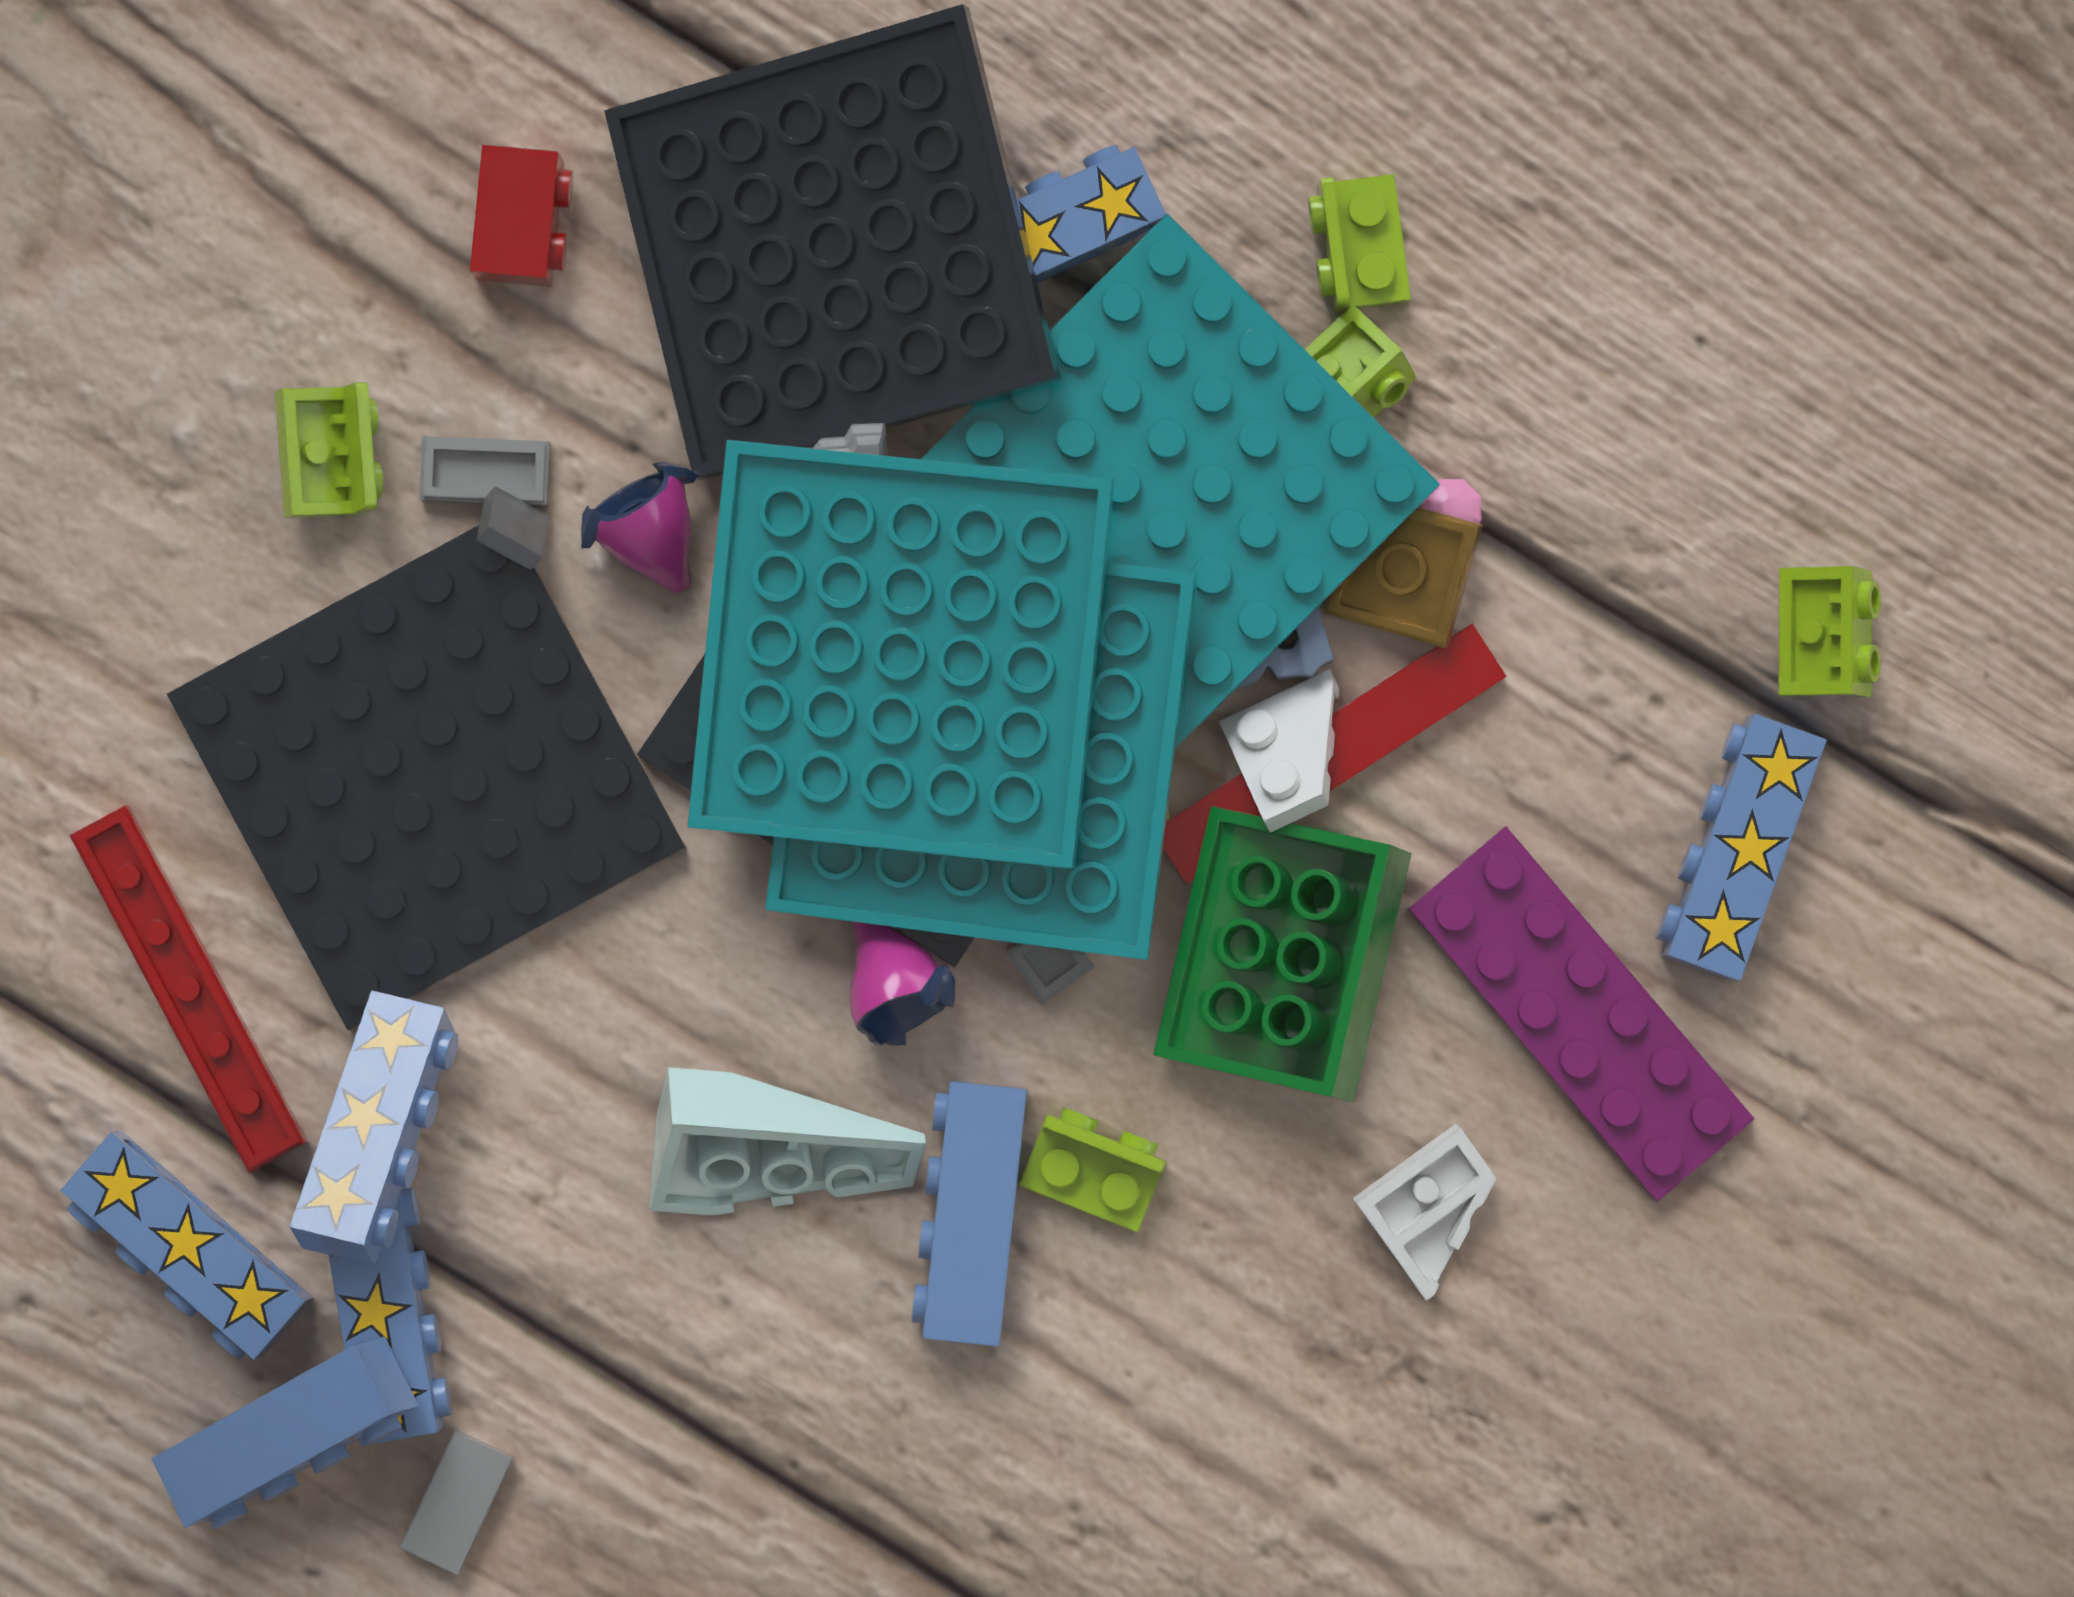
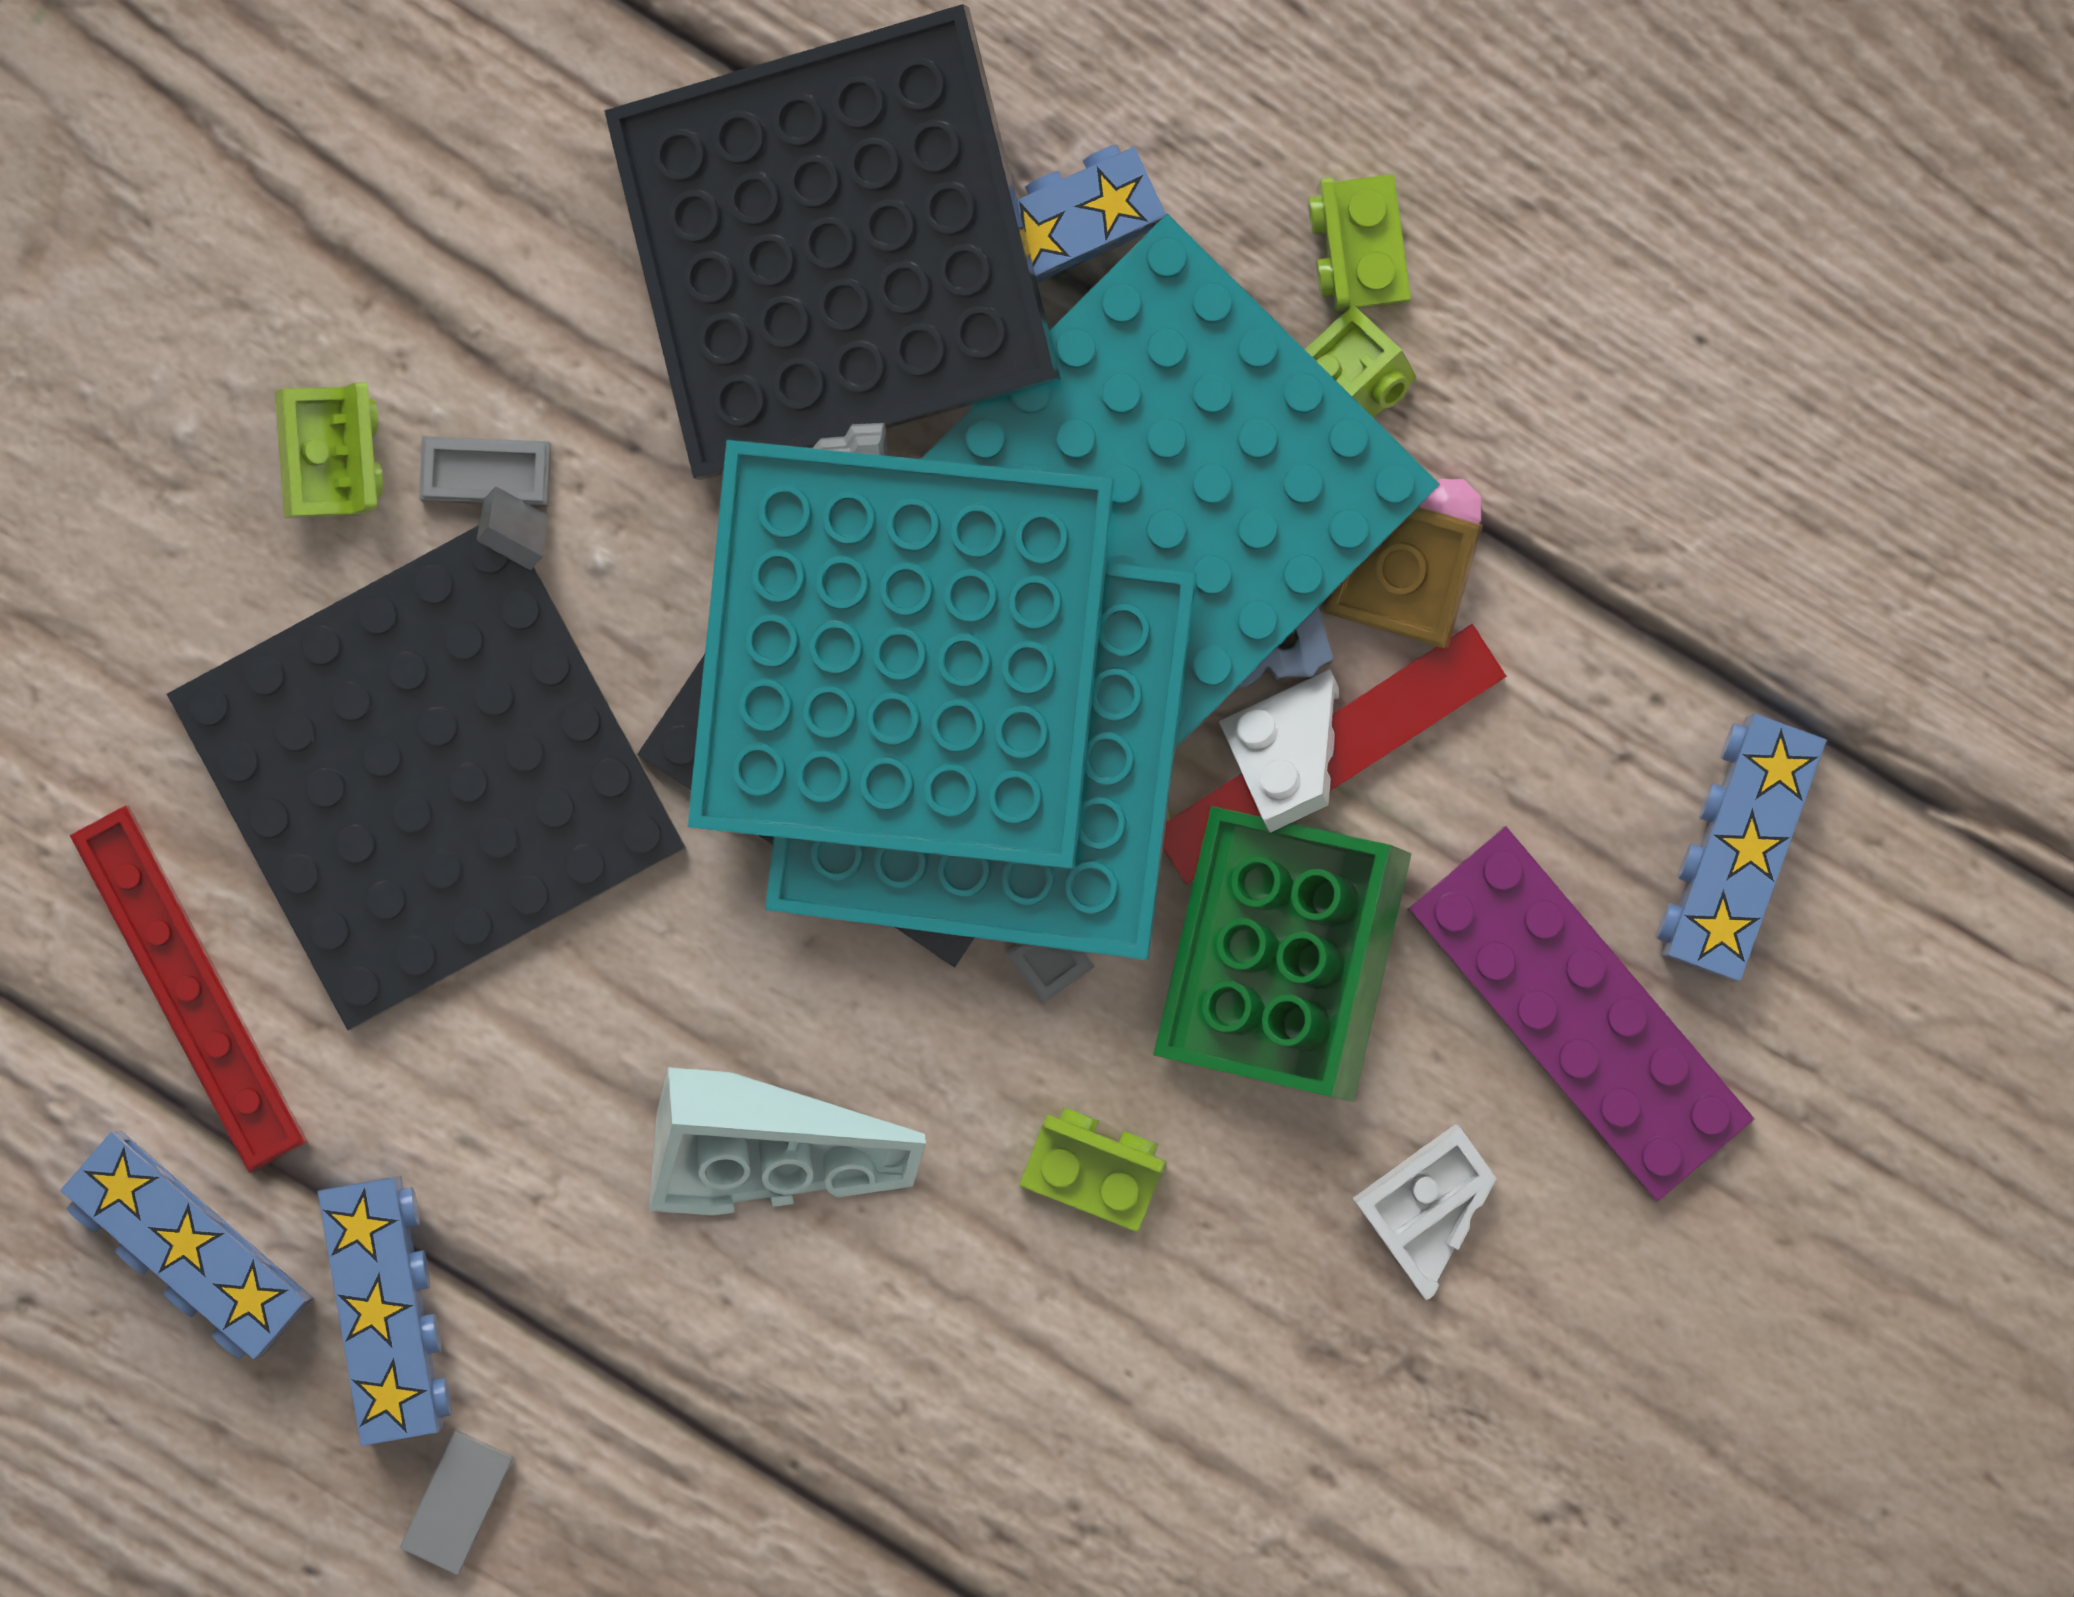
(285, 1433): medium blue brick -> none
(374, 1129): brick -> none
(519, 216): red brick -> none
(647, 526): dark pink hat -> none
(895, 984): hat -> none
(973, 1213): medium blue brick -> none
(1827, 631): lime bracket -> none

